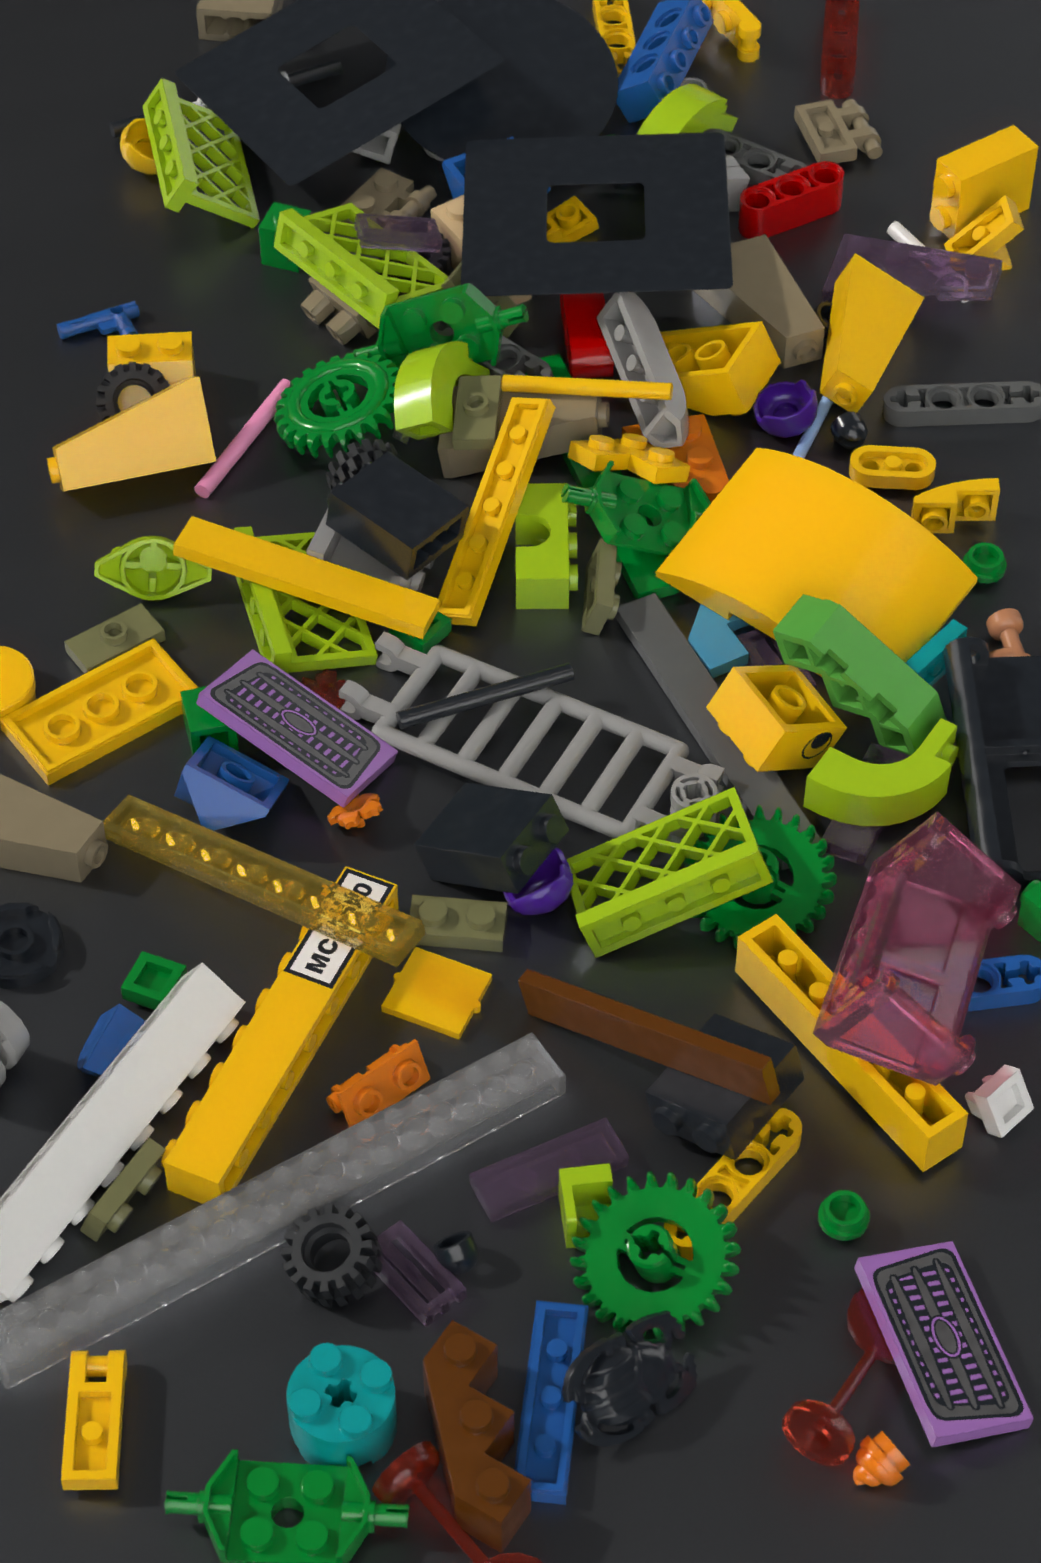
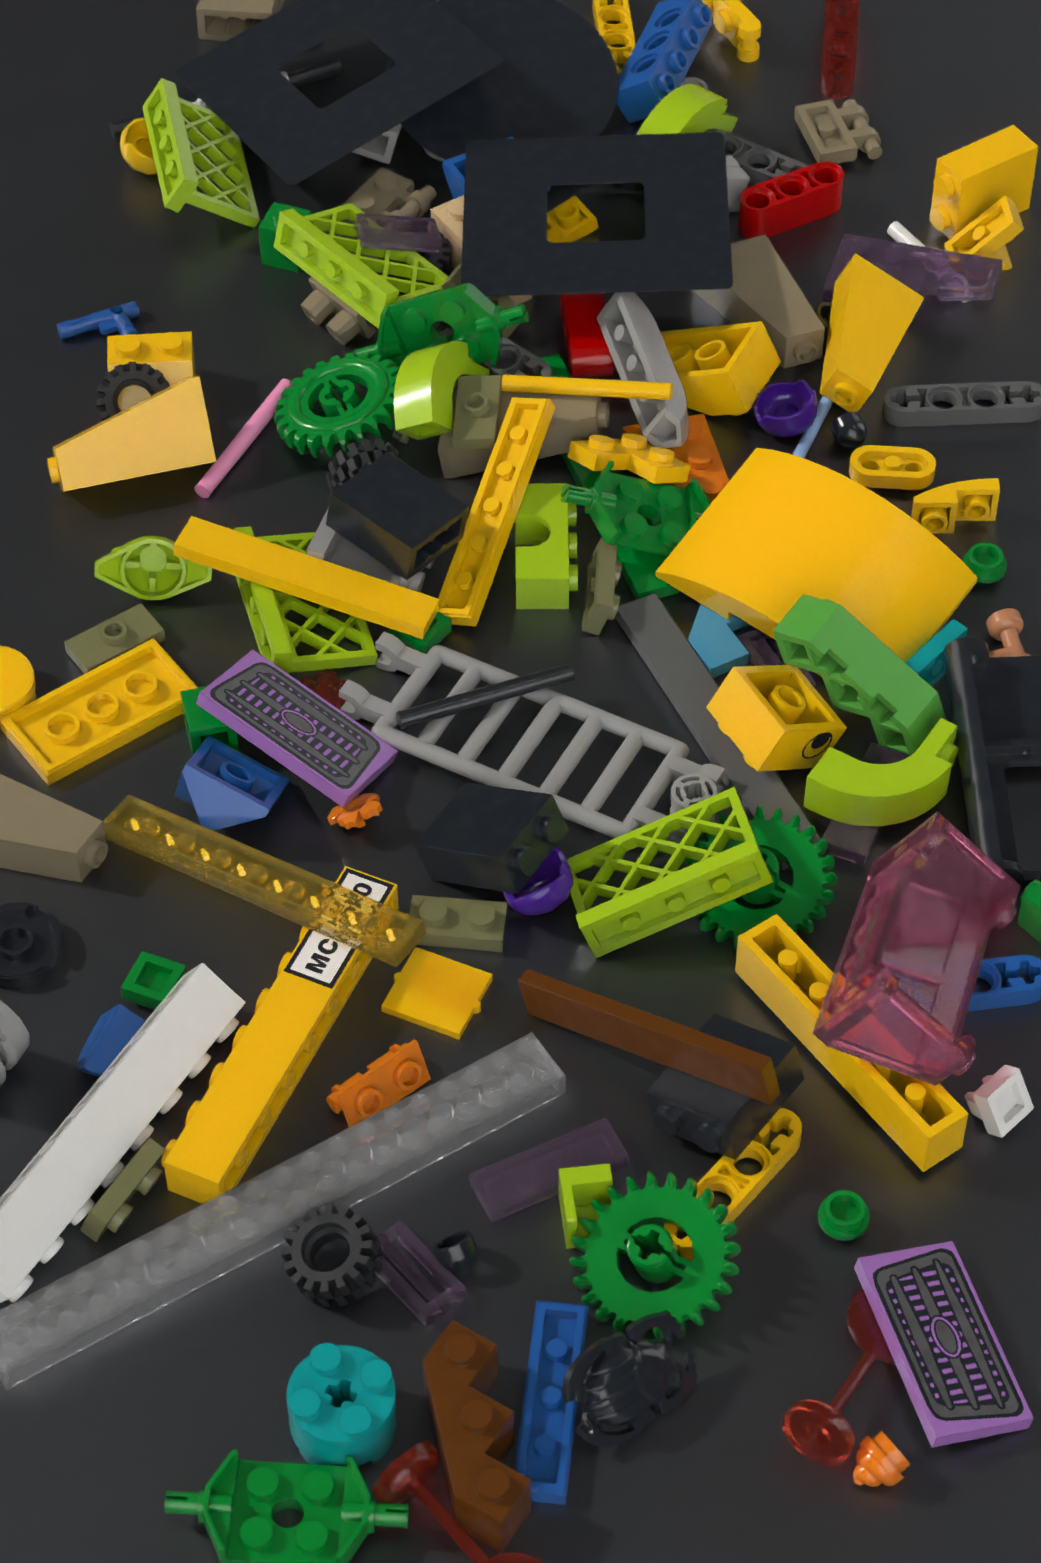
(94, 1421): yellow plate -> none

